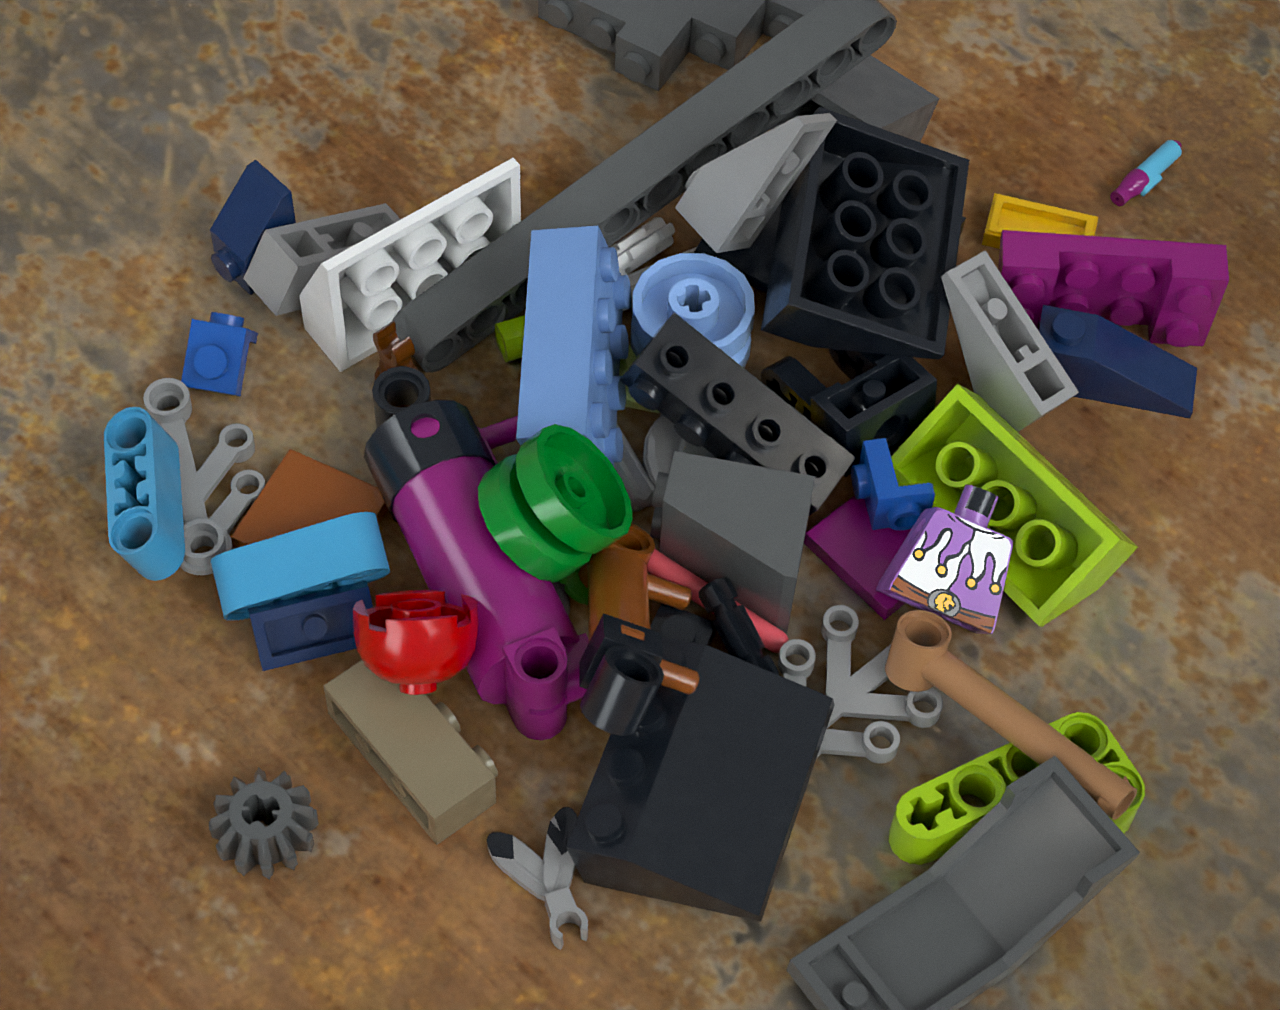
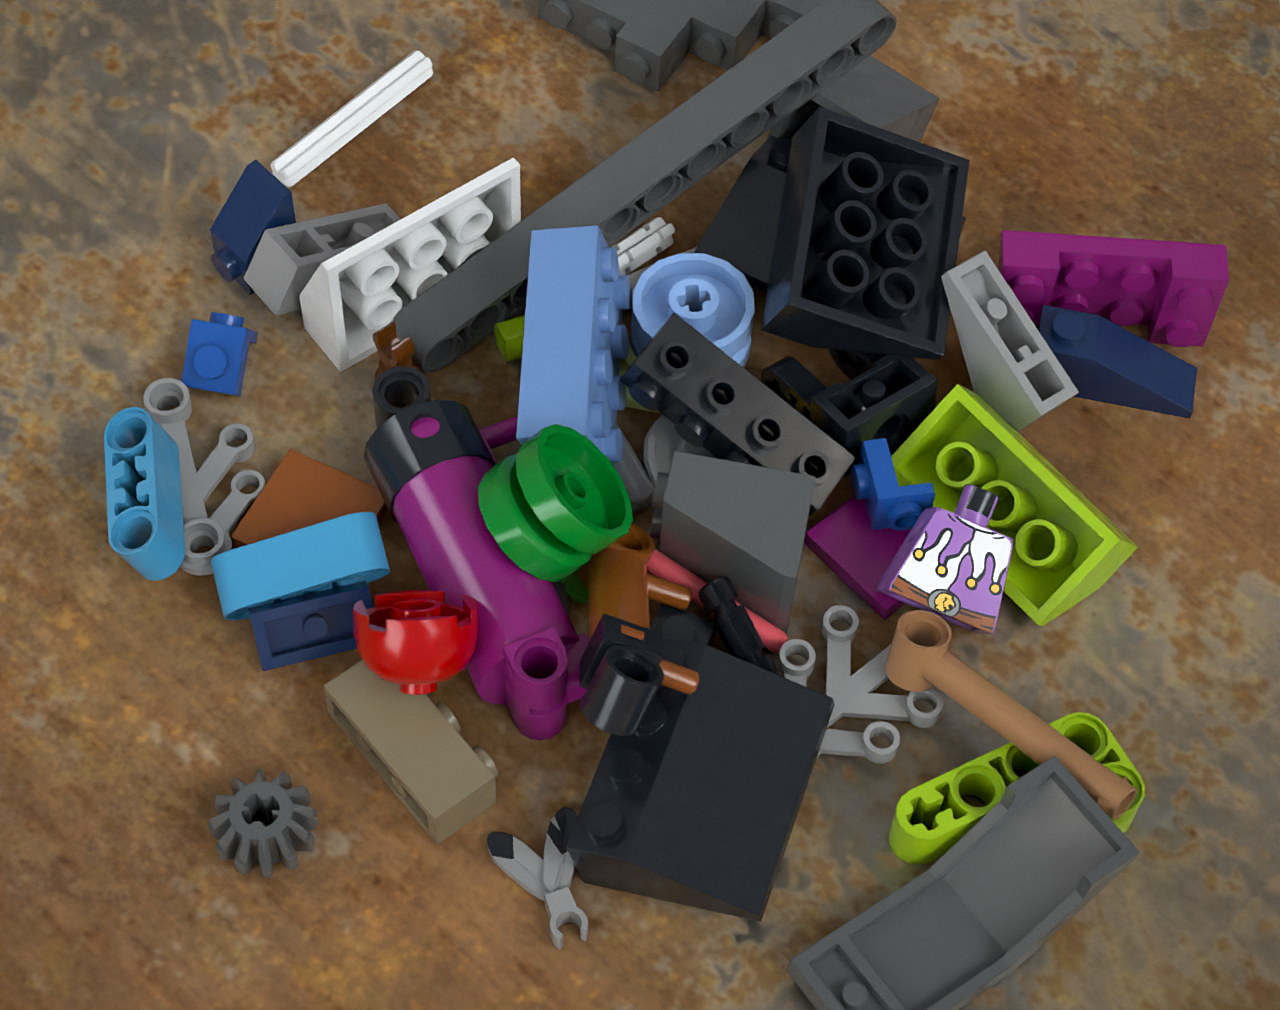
(352, 119): none -> white axle
(740, 190): light grey slope -> none
(1029, 216): yellow tile -> none
(1147, 174): piece -> none

